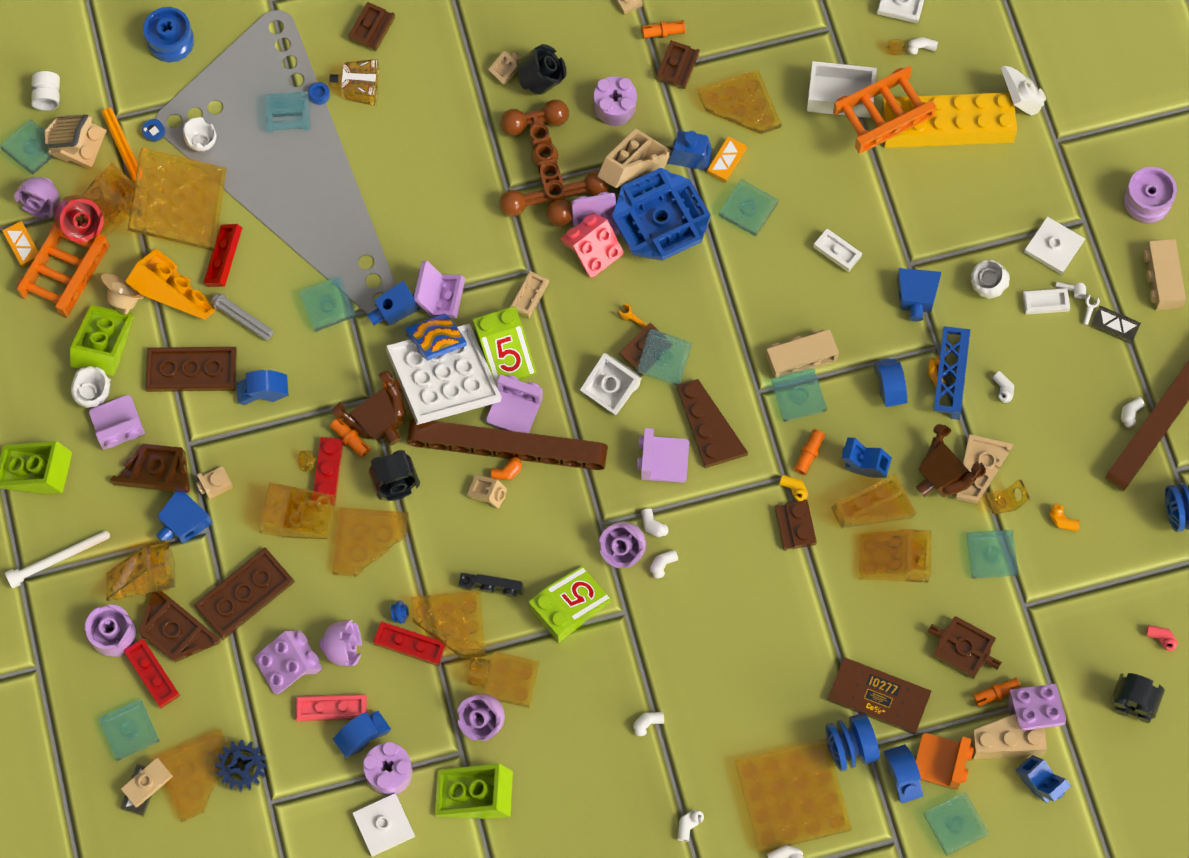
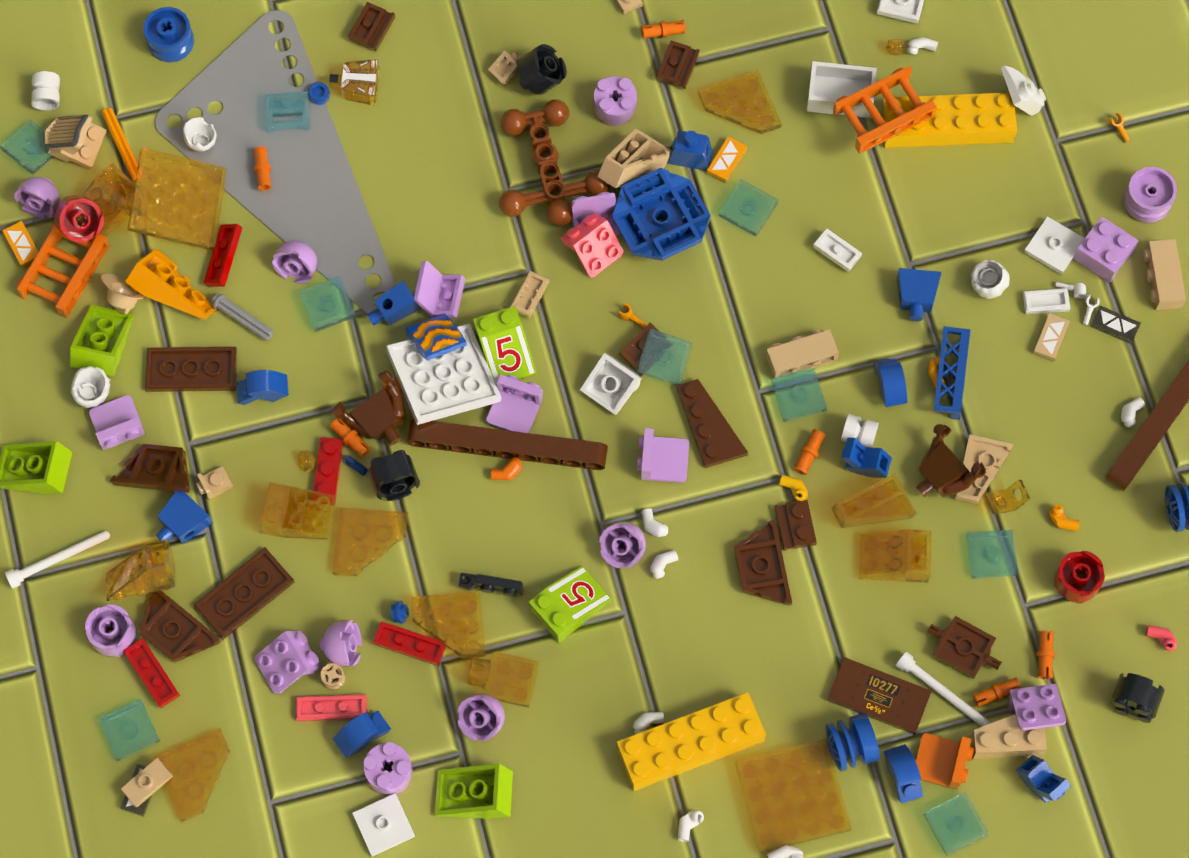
(153, 130): blue tile -> none
(231, 770): dark blue gear -> none
(262, 168): none -> orange pin
(295, 260): none -> lavender cylinder
(331, 672): none -> tan wheel
(356, 465): none -> blue piece
(487, 490): tan bracket -> none
(691, 741): none -> yellow brick
(762, 565): none -> reddish brown wing
(861, 430): none -> white wheel
(908, 664): none -> white piece
(1006, 387): white arm -> none
(1045, 655): none -> orange pin
(1051, 337): none -> tan tile
(1075, 588): none -> red brick
(1105, 249): none -> lavender brick
(1120, 127): none -> light orange hand

